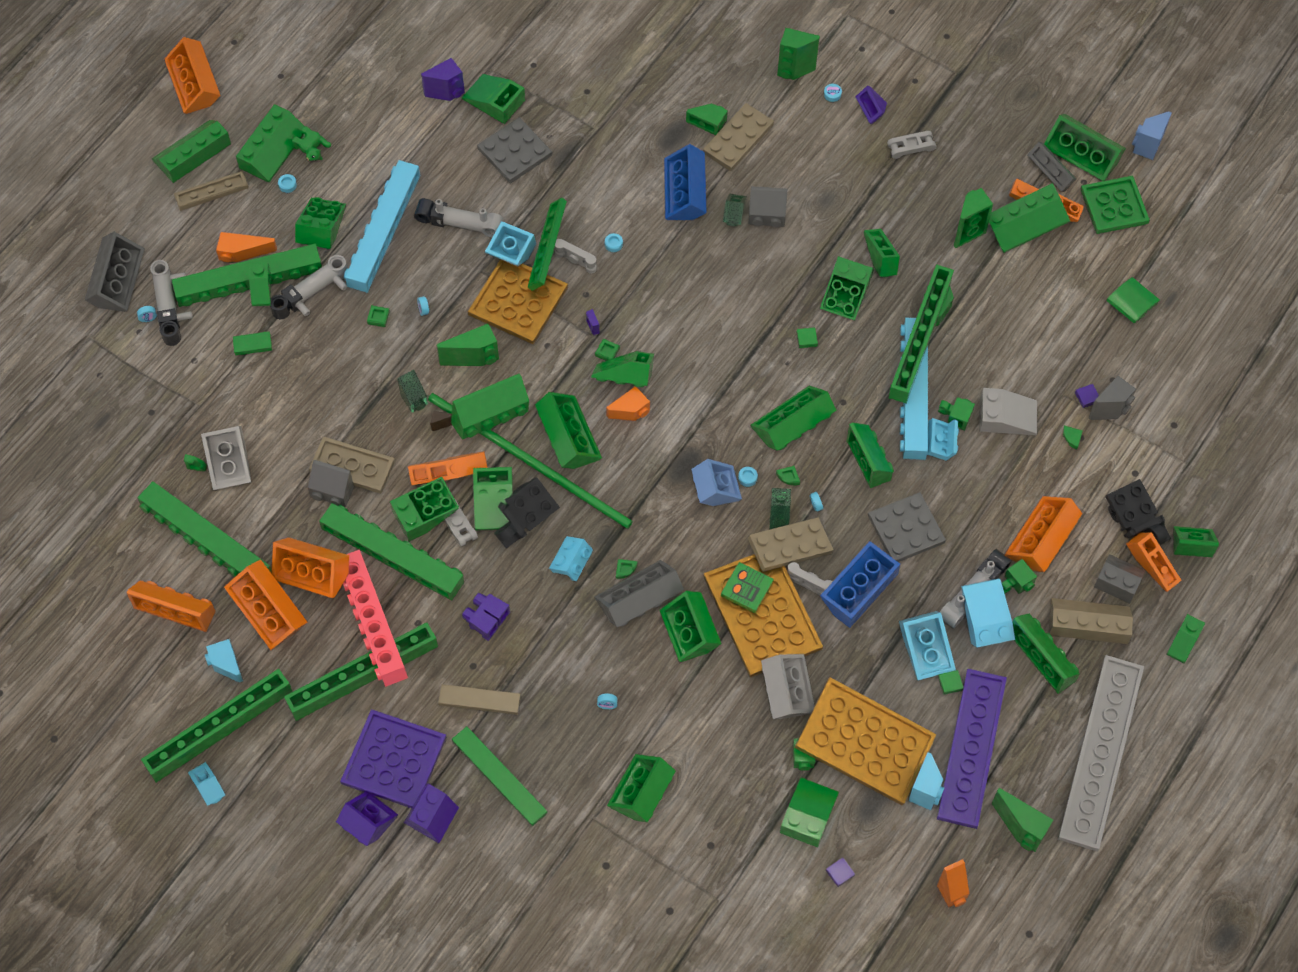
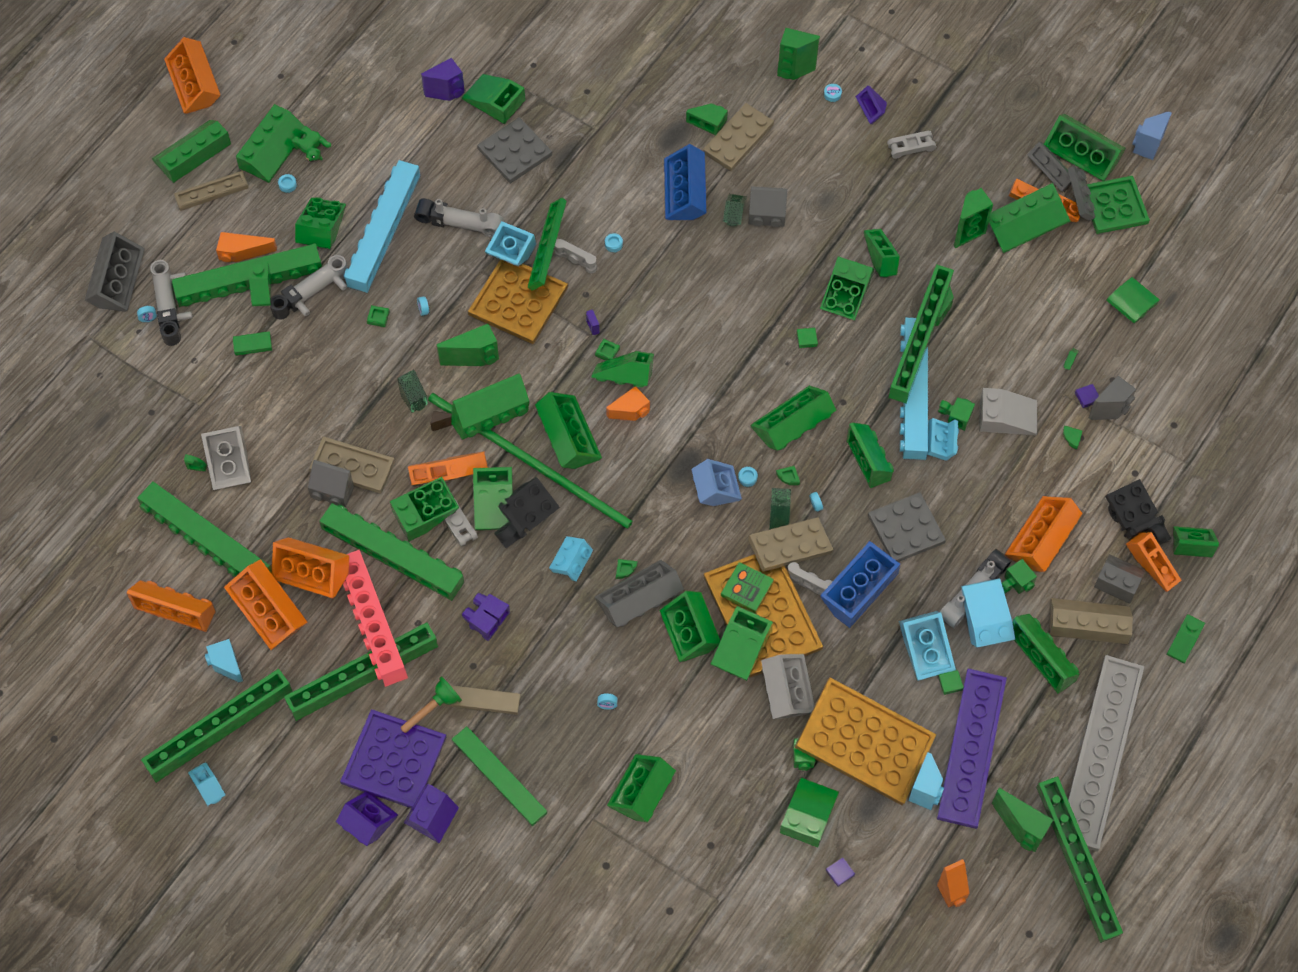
(444, 694): none -> piece
(742, 643): none -> green slope
(1071, 358): none -> green tile
(1079, 860): none -> green brick
(1081, 193): none -> dark grey plate

